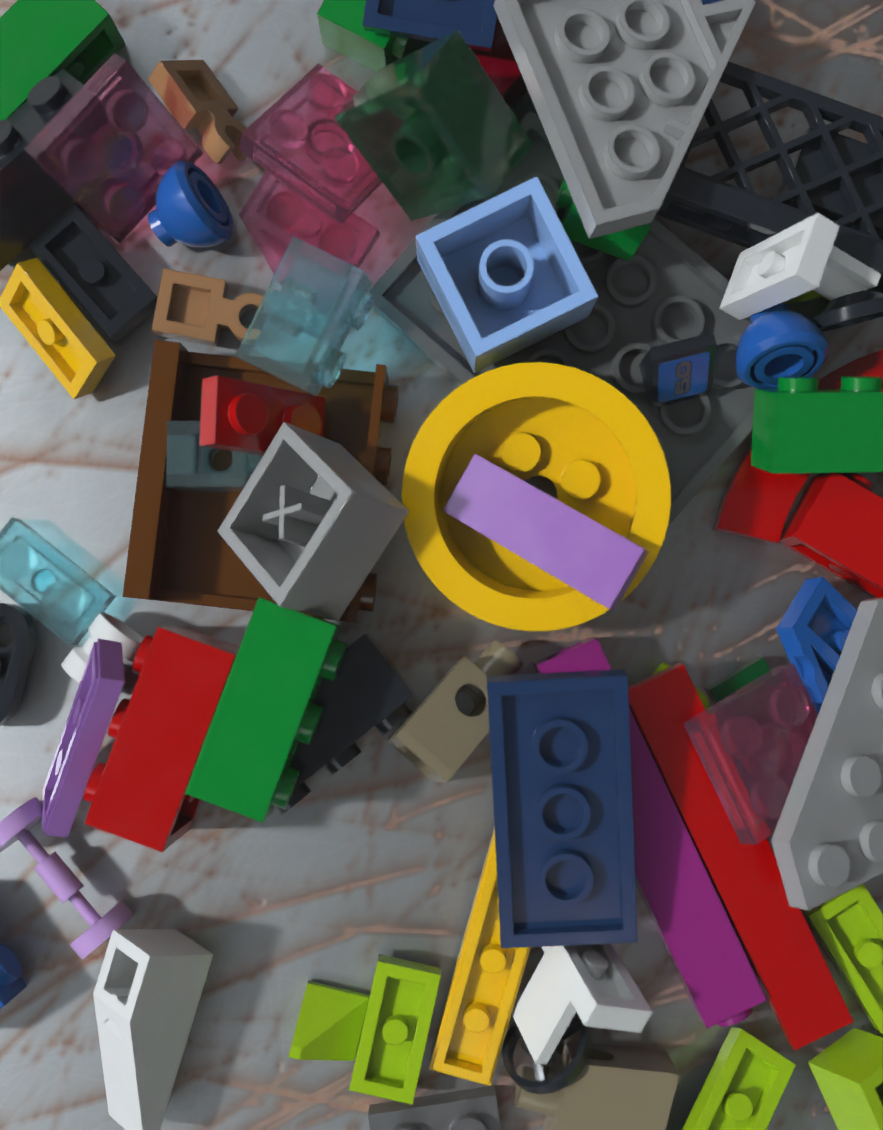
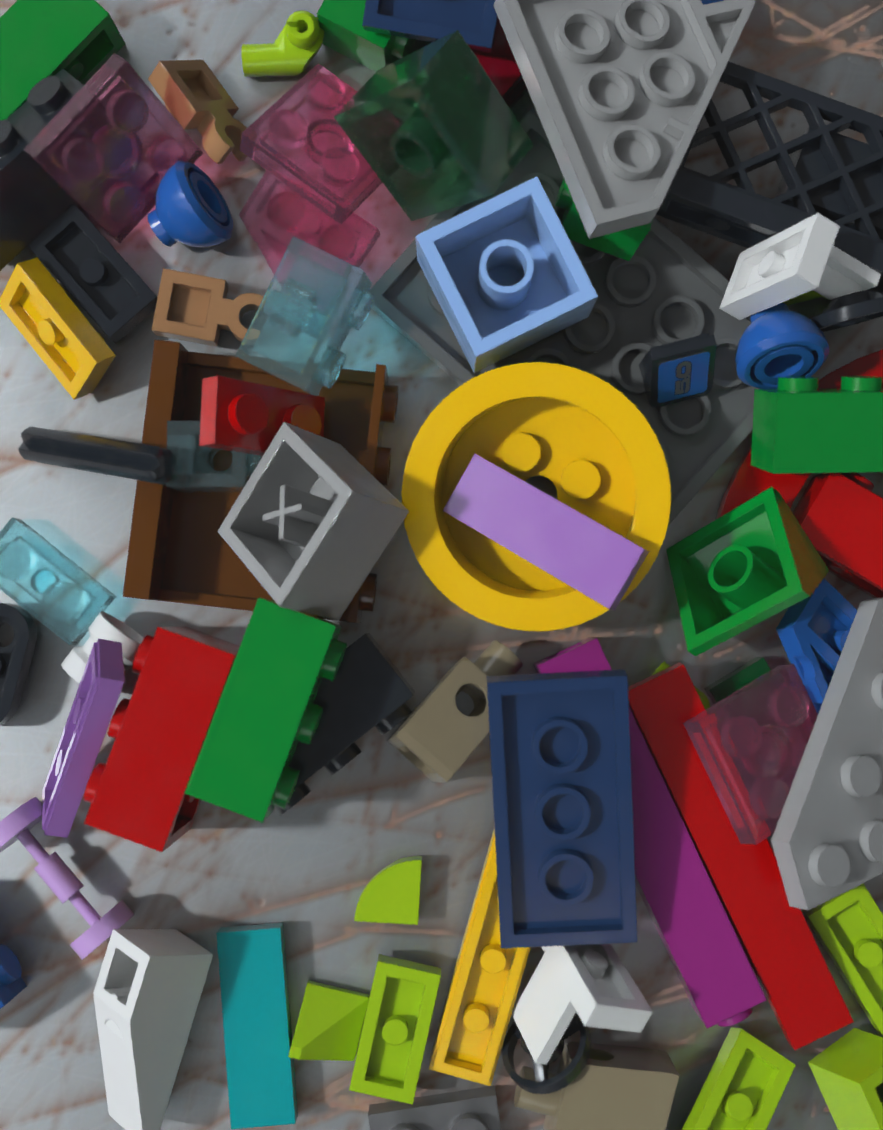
(98, 455): none -> black axle
(257, 1025): none -> teal tile
(289, 53): none -> lime arm
(392, 894): none -> lime tile
(742, 570): none -> green slope

